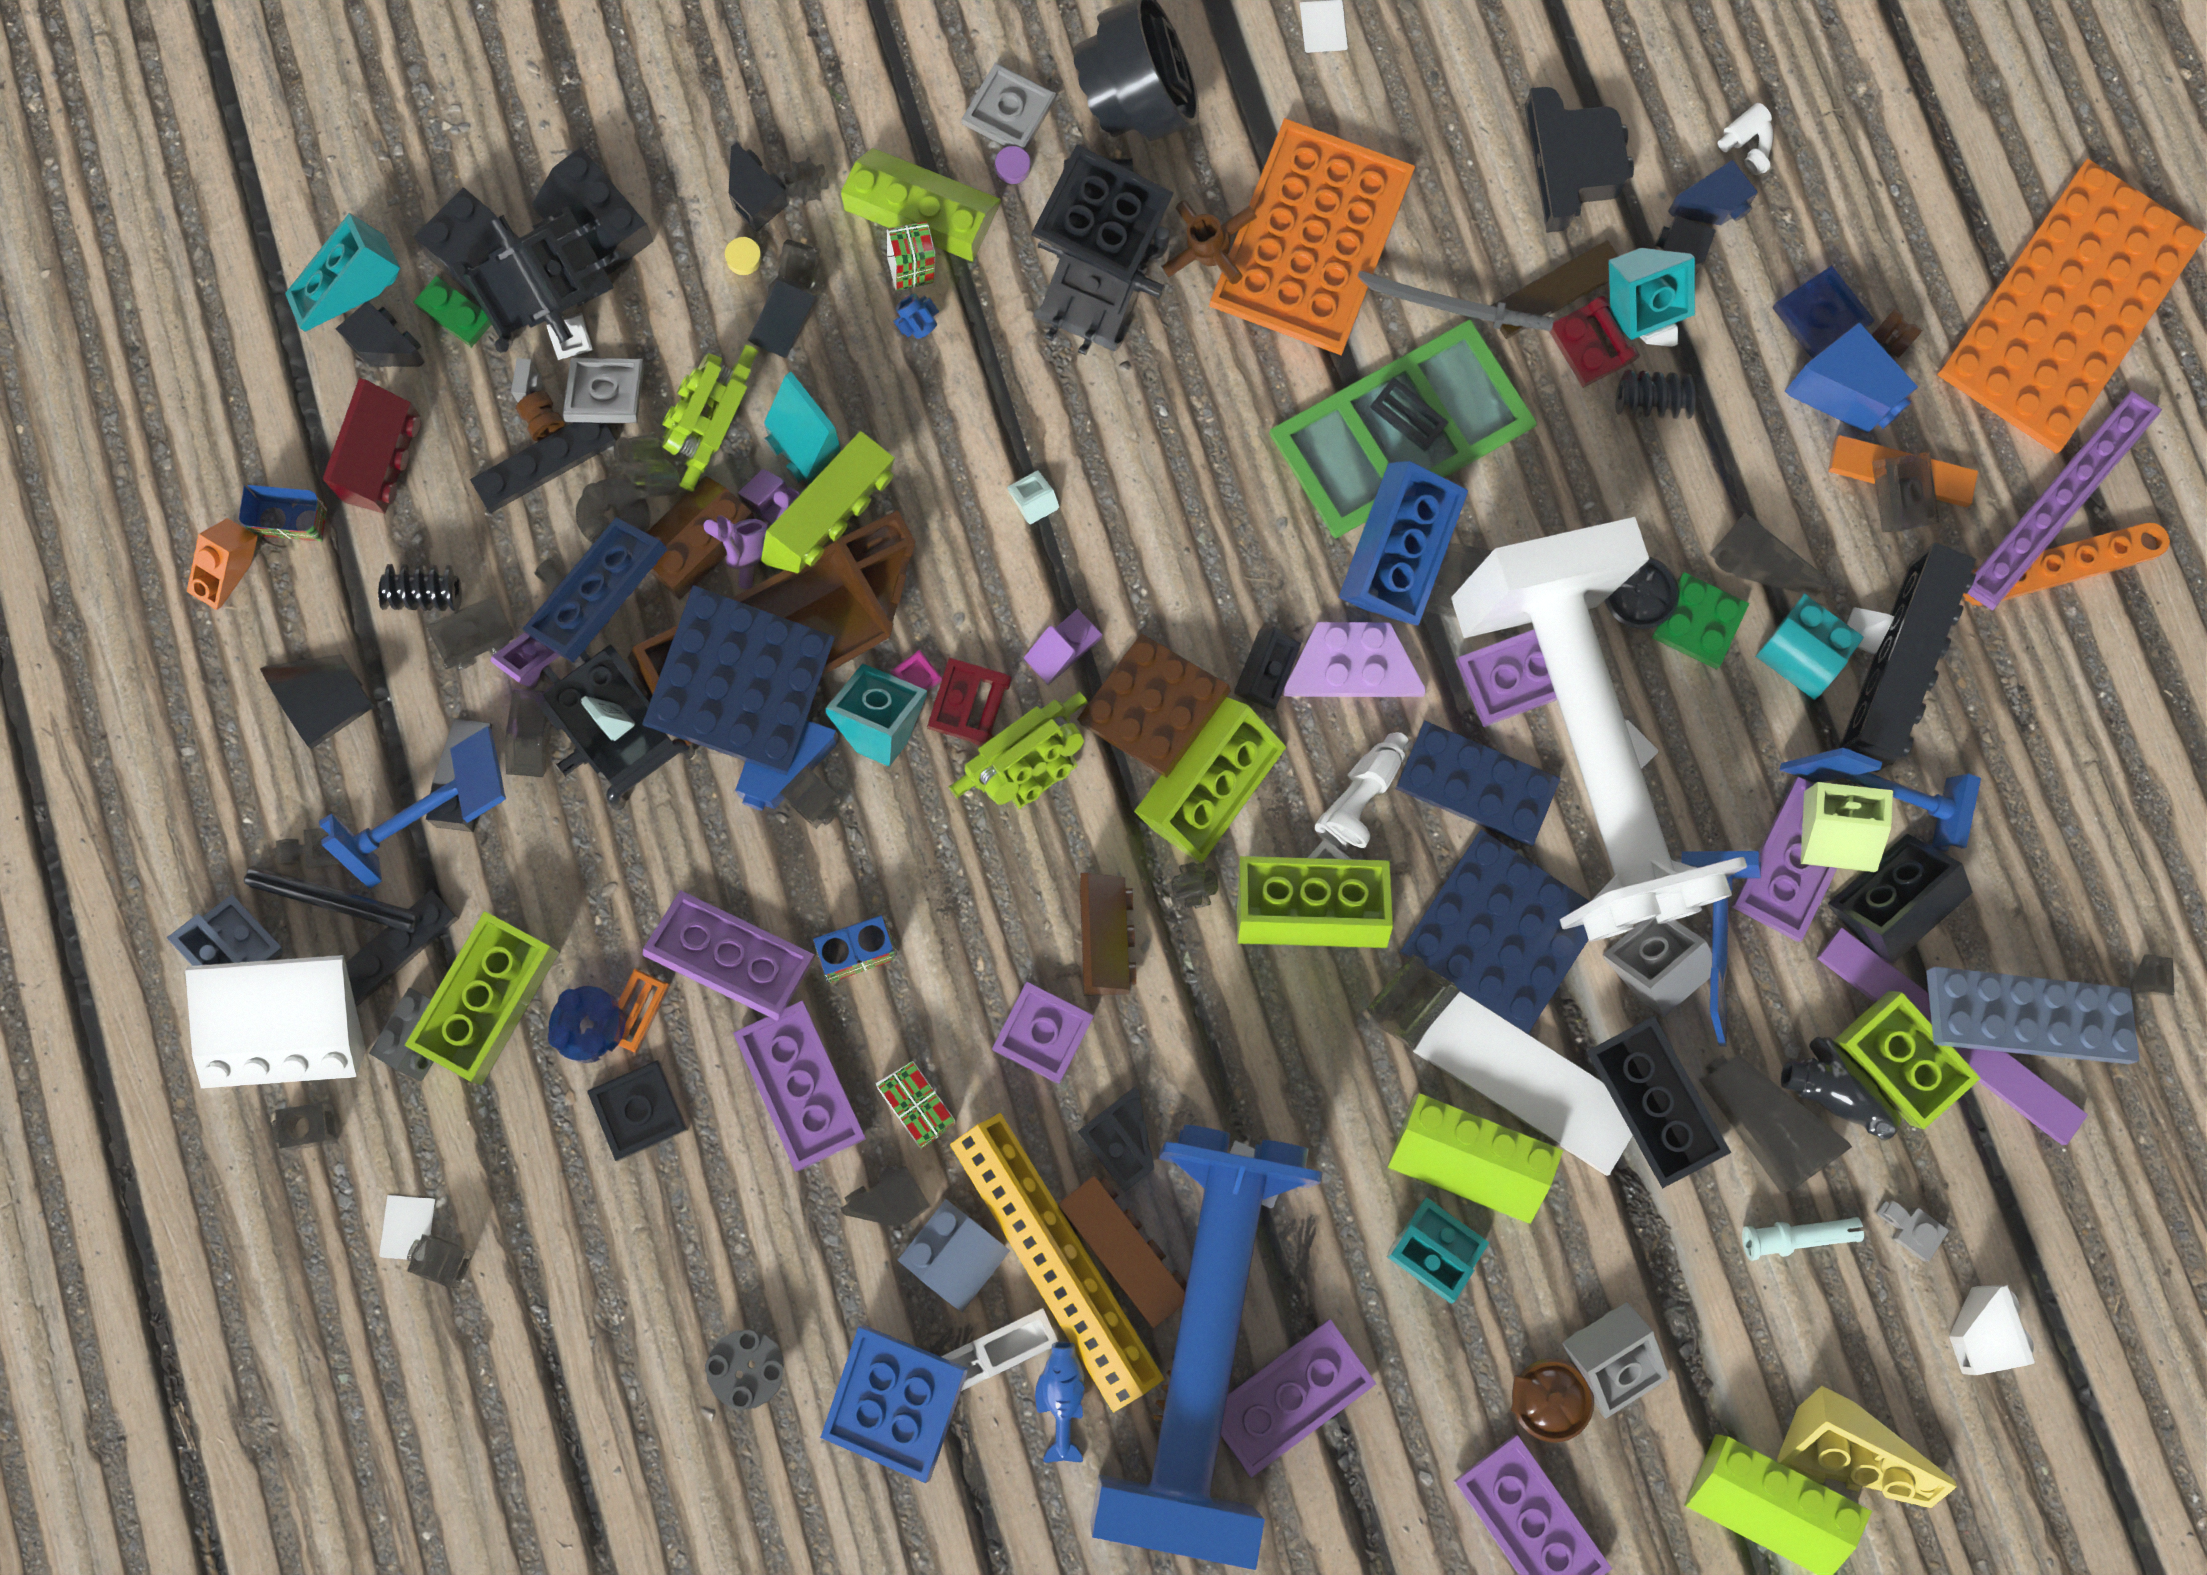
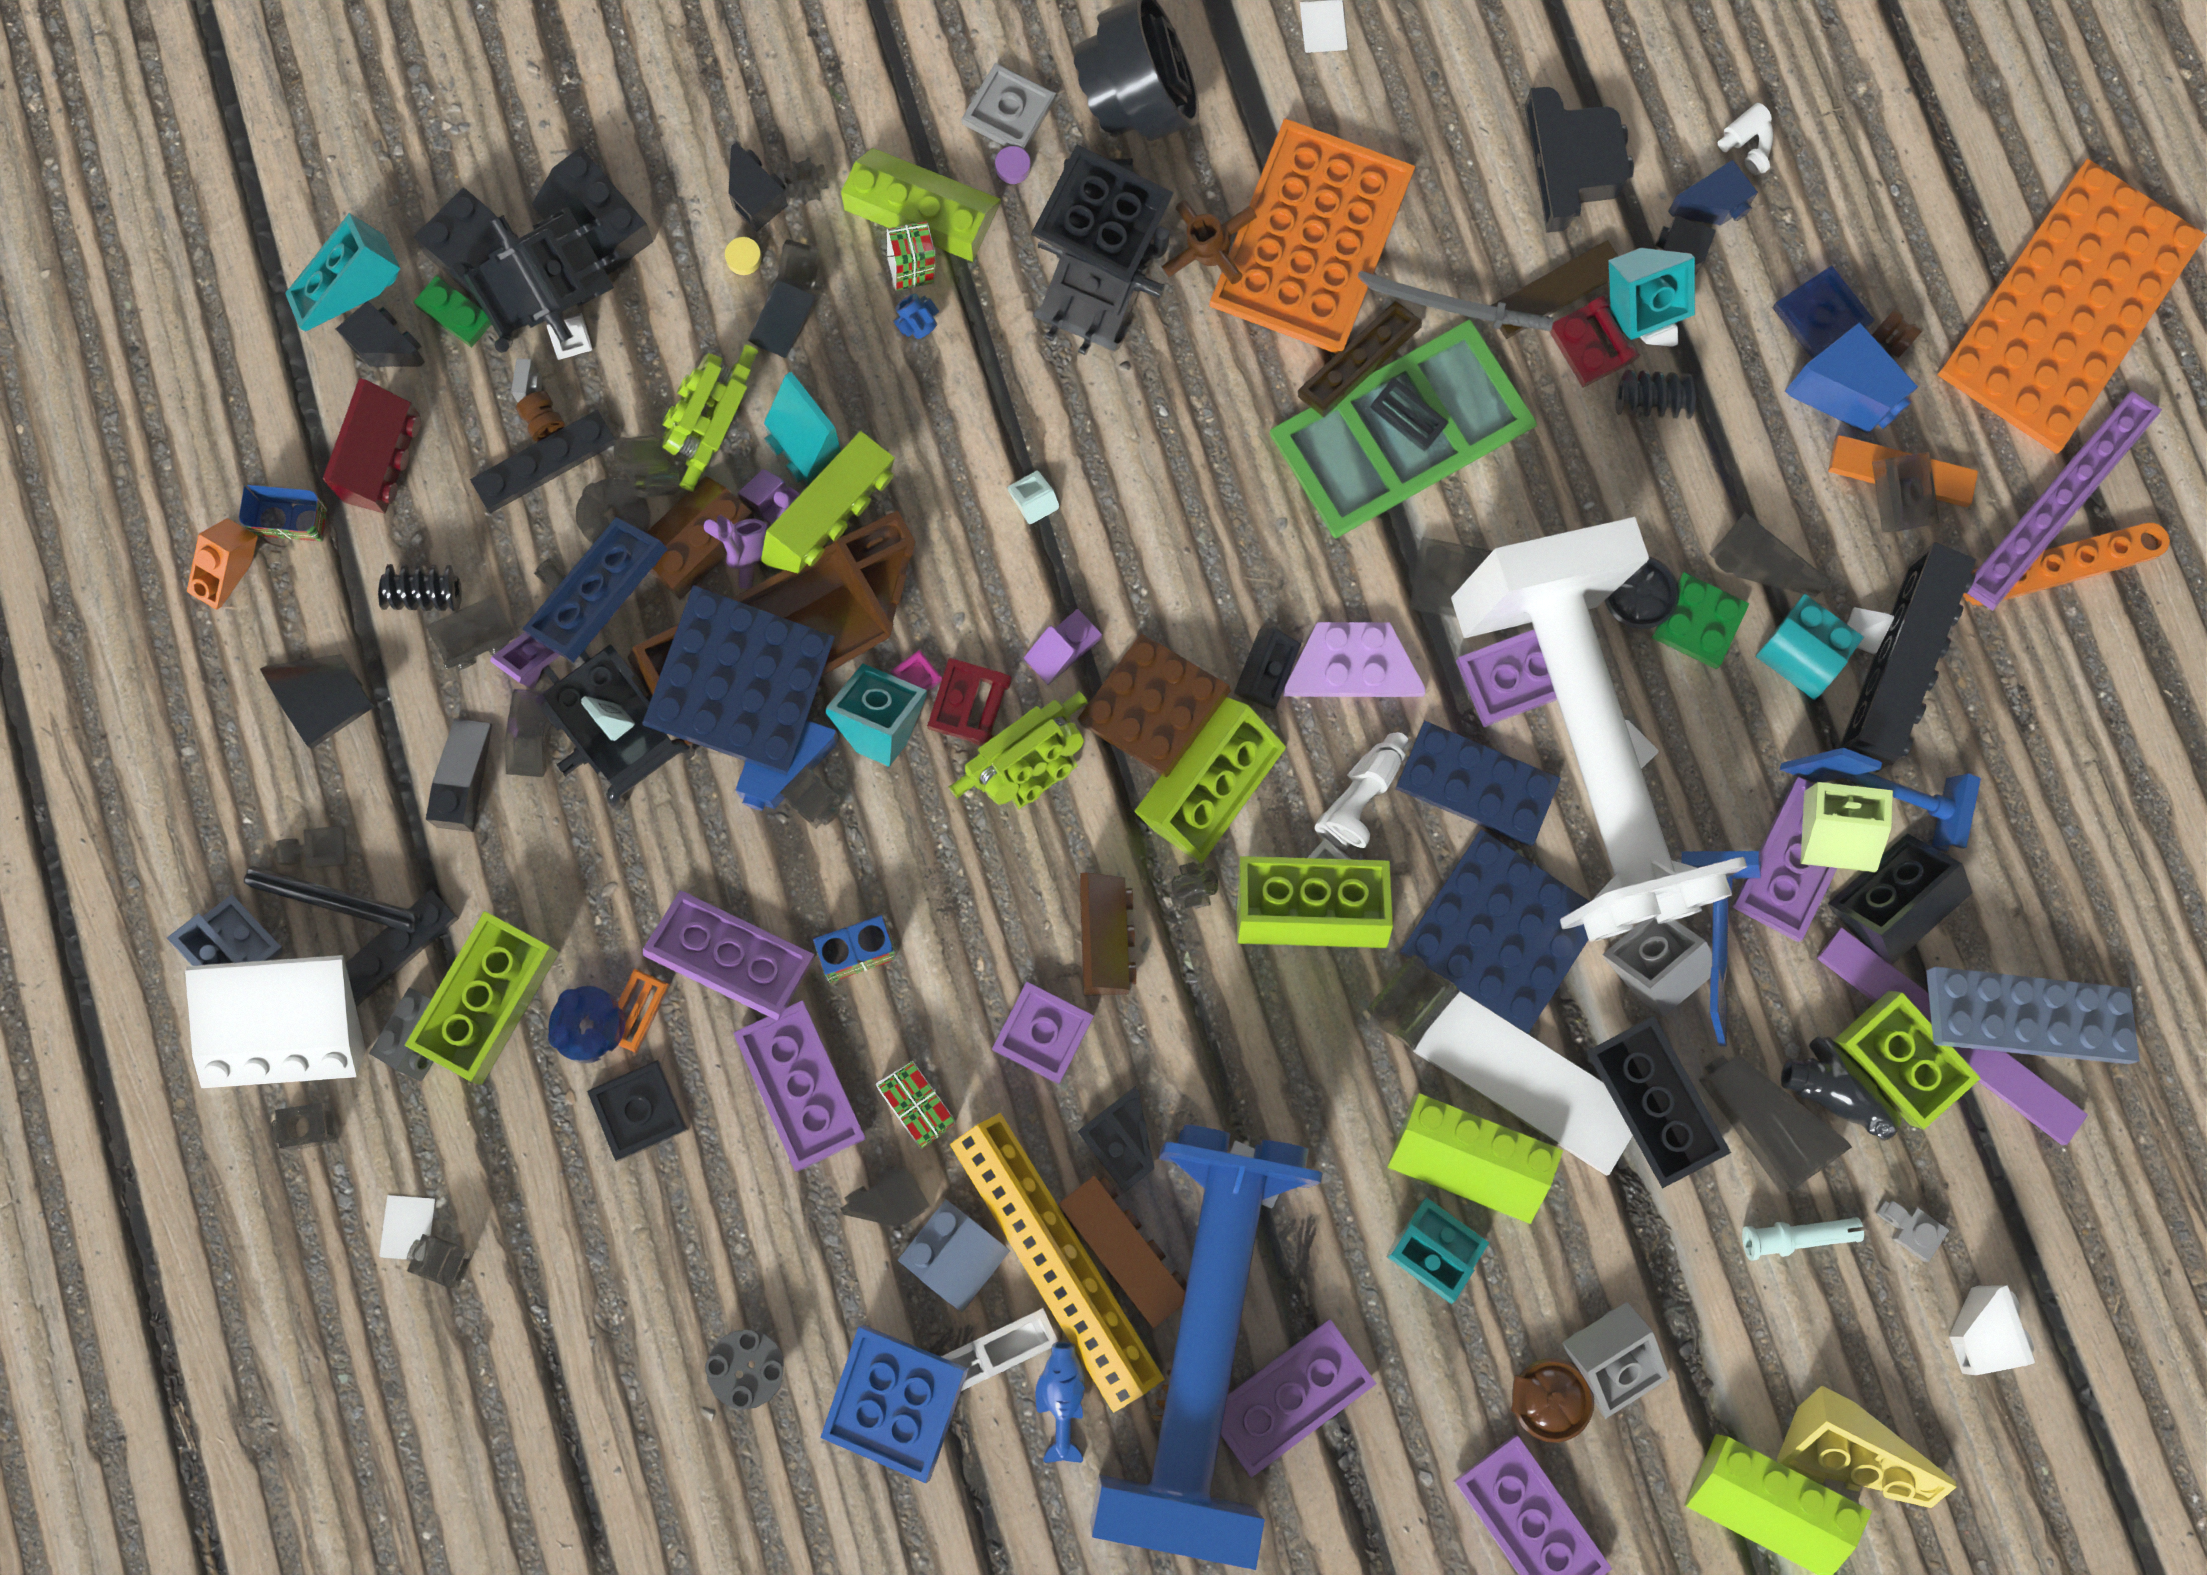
(475, 781): blue piece -> none
(603, 390): light grey tile -> none
(1359, 358): none -> dark brown tile
(1403, 542): blue slope -> none
(2154, 976): clear smoke slope -> none

